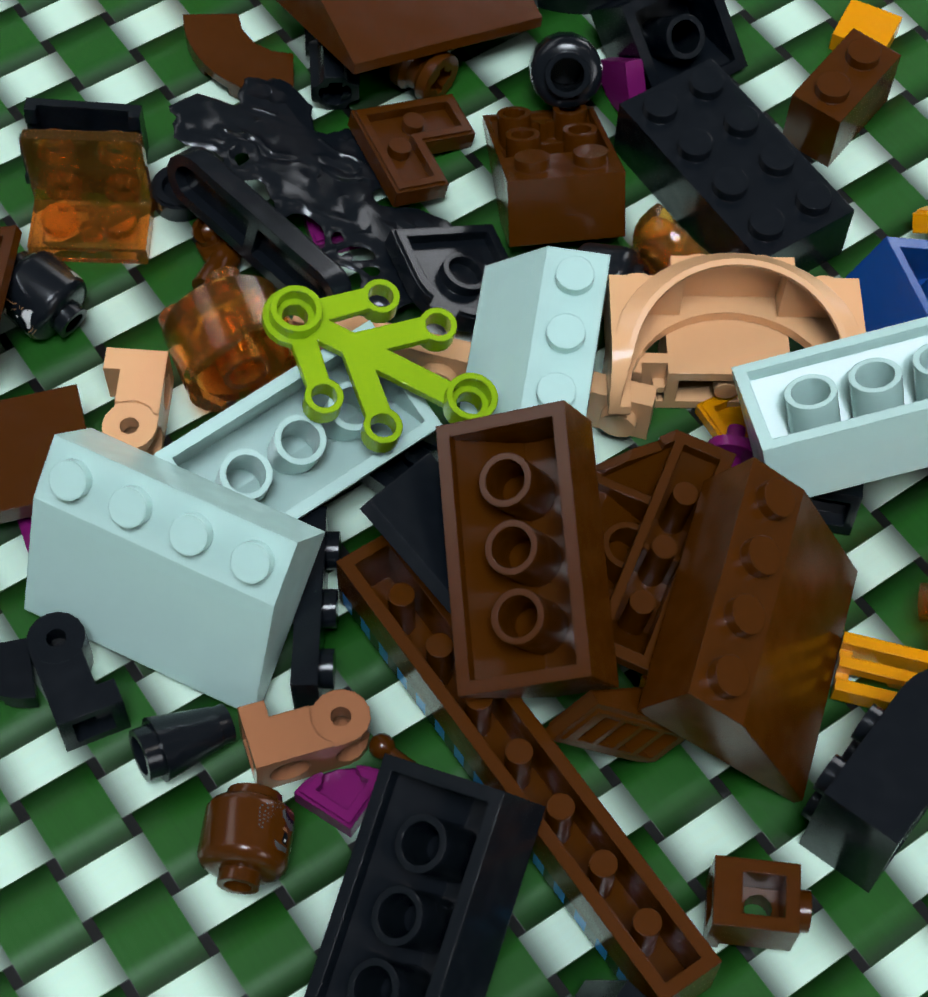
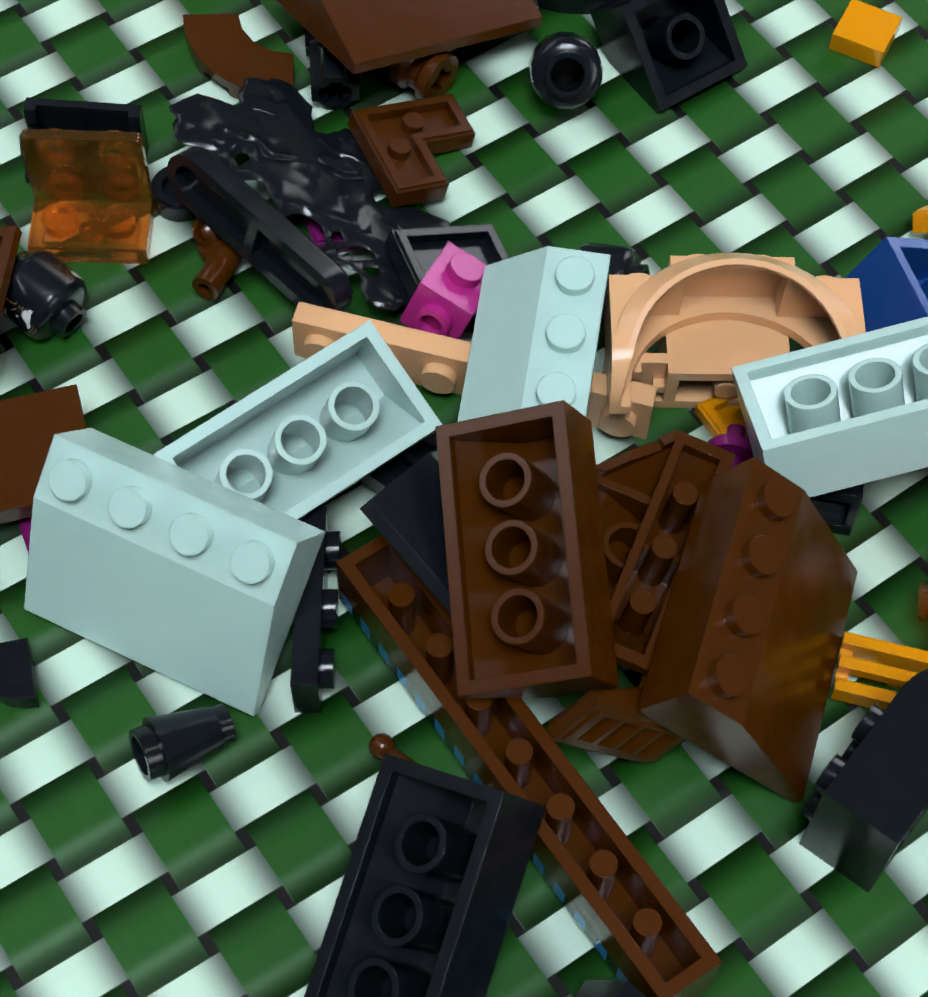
(64, 668): black leg -> none
(142, 393): light nougat leg -> none
(221, 340): clear orange brick -> none
(246, 838): reddish brown head -> none
(304, 739): nougat leg -> none
(339, 796): magenta tile -> none
(369, 356): lime plant -> none
(446, 294): none -> dark pink bracket
(555, 175): reddish brown slope -> none
(622, 79): magenta tile -> none
(659, 236): clear orange hair -> none
(729, 170): black brick -> none
(746, 881): reddish brown brick -> none
(840, 97): reddish brown piece -> none

